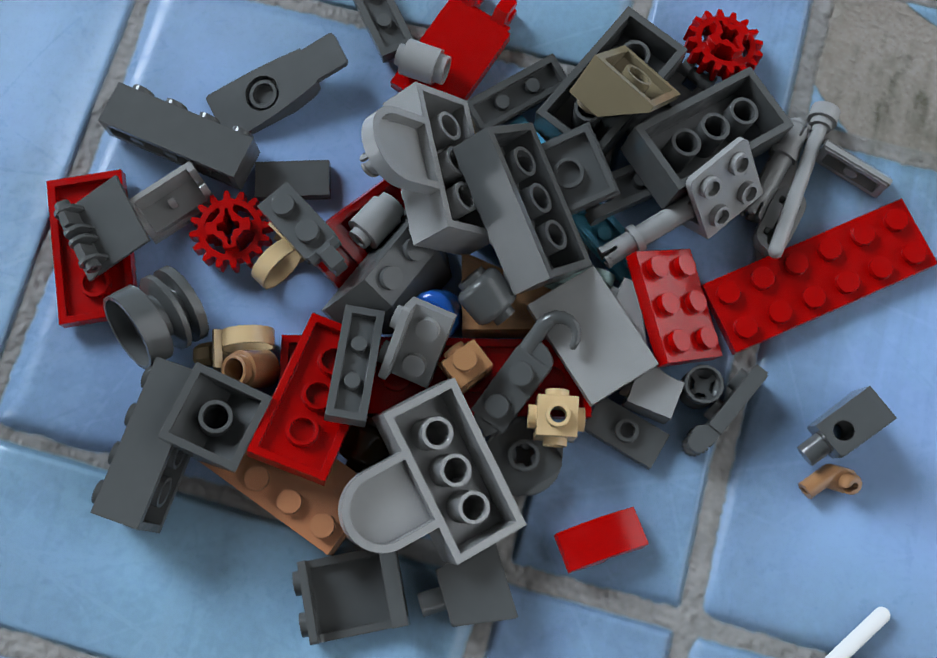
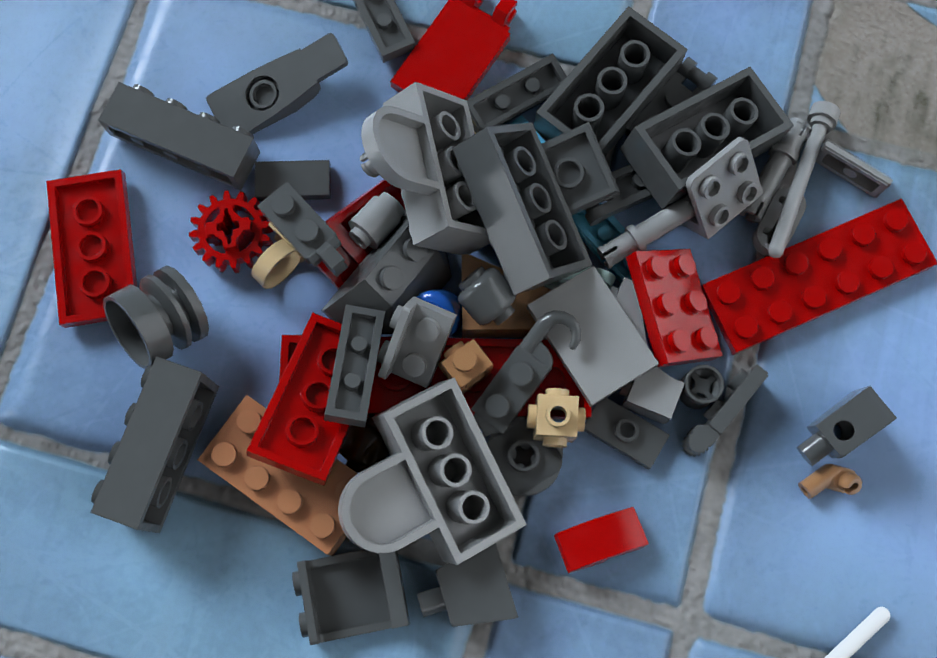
(101, 227): dark grey hinge -> none
(171, 202): light grey hinge -> none
(214, 418): dark grey slope -> none
(232, 339): tan piece -> none
(252, 367): medium nougat brick -> none
(422, 62): light grey brick -> none
(621, 85): dark tan slope -> none
(722, 45): red gear -> none

